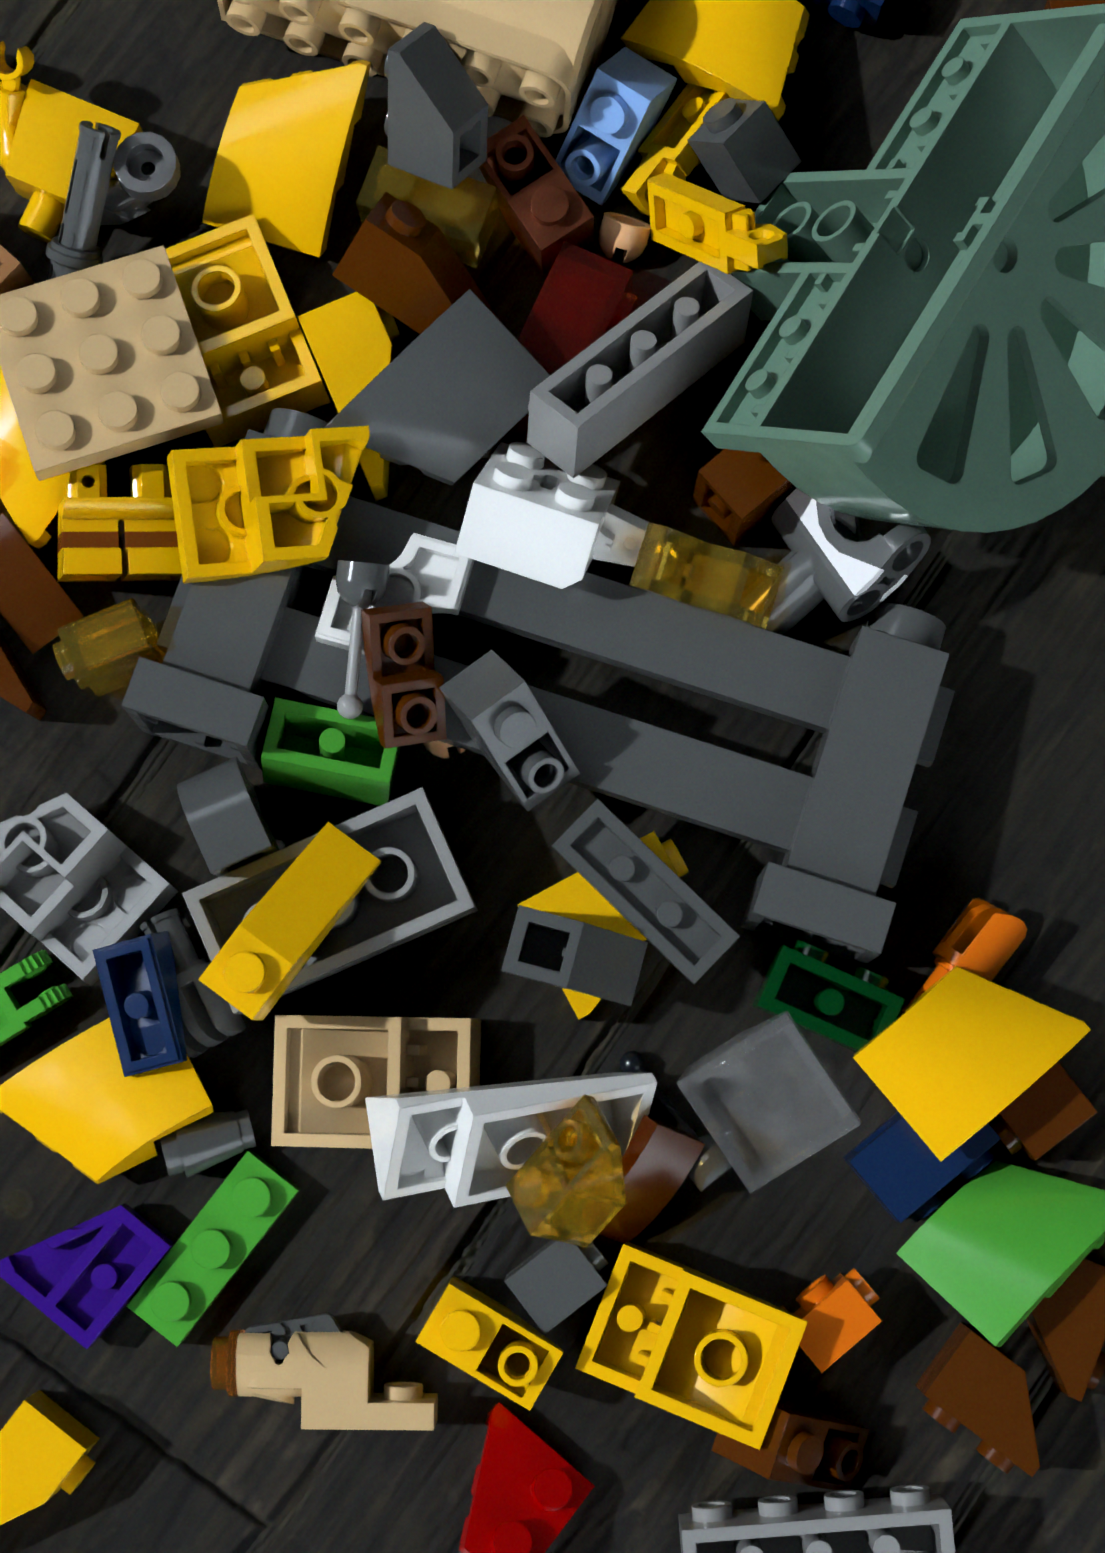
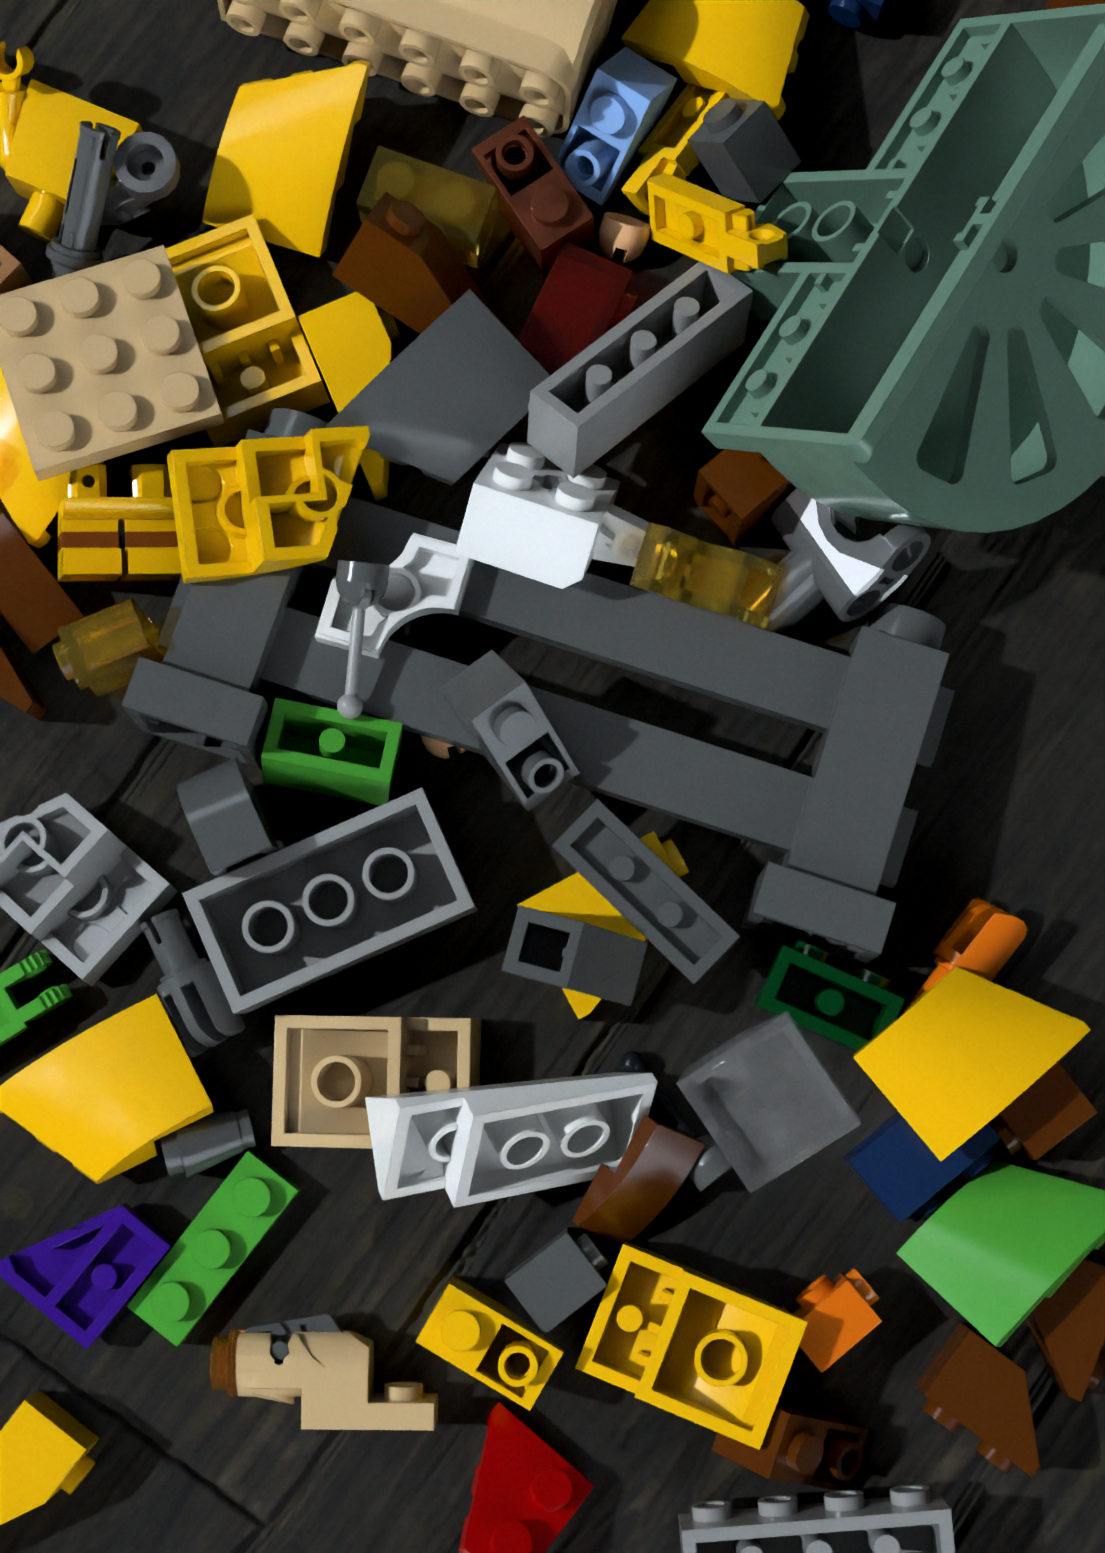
(143, 1001): dark blue slope -> none
(289, 923): yellow slope -> none
(403, 674): reddish brown slope -> none
(434, 110): dark grey slope -> none
(572, 1179): clear yellow slope -> none

